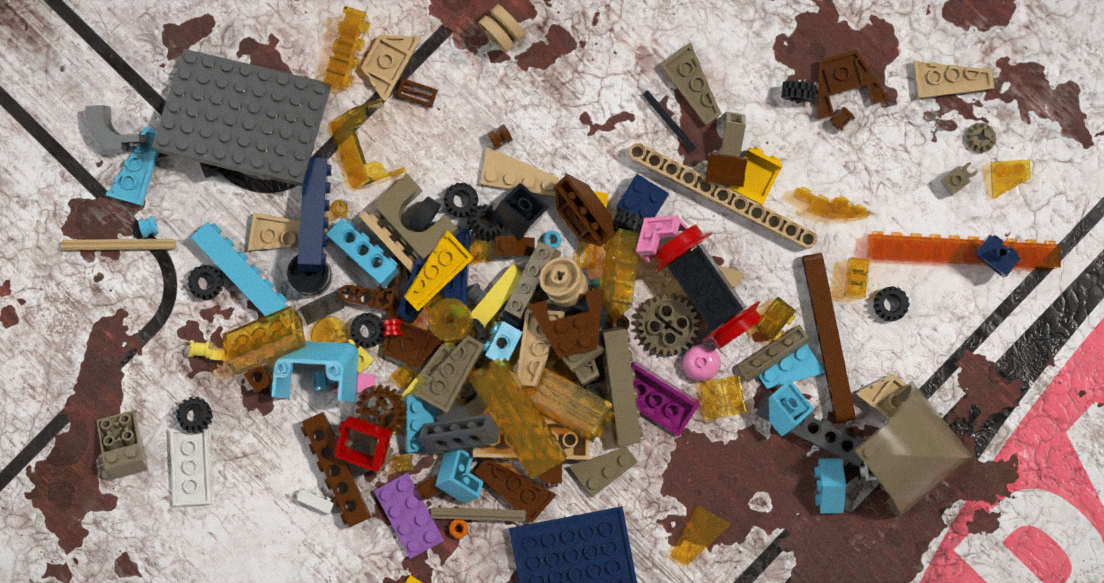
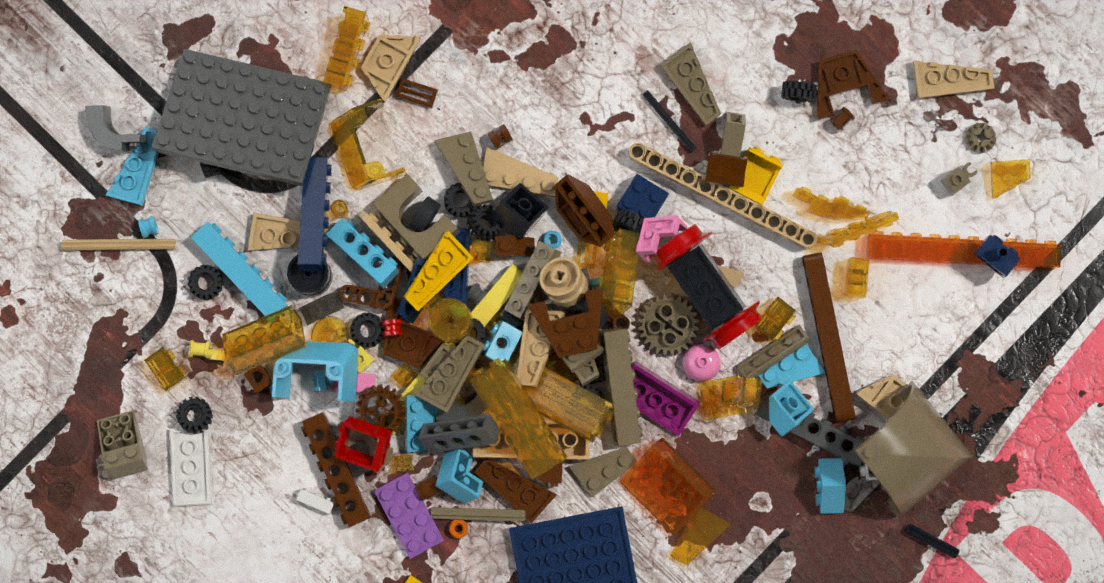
(166, 369): none -> clear yellow brick
(466, 166): none -> dark tan wing
(502, 29): tan wheel -> none
(668, 486): none -> clear orange slope
(741, 393): none -> clear yellow wedge
(856, 229): none -> clear yellow wing
(891, 292): black tyre -> none
(932, 541): none -> black axle

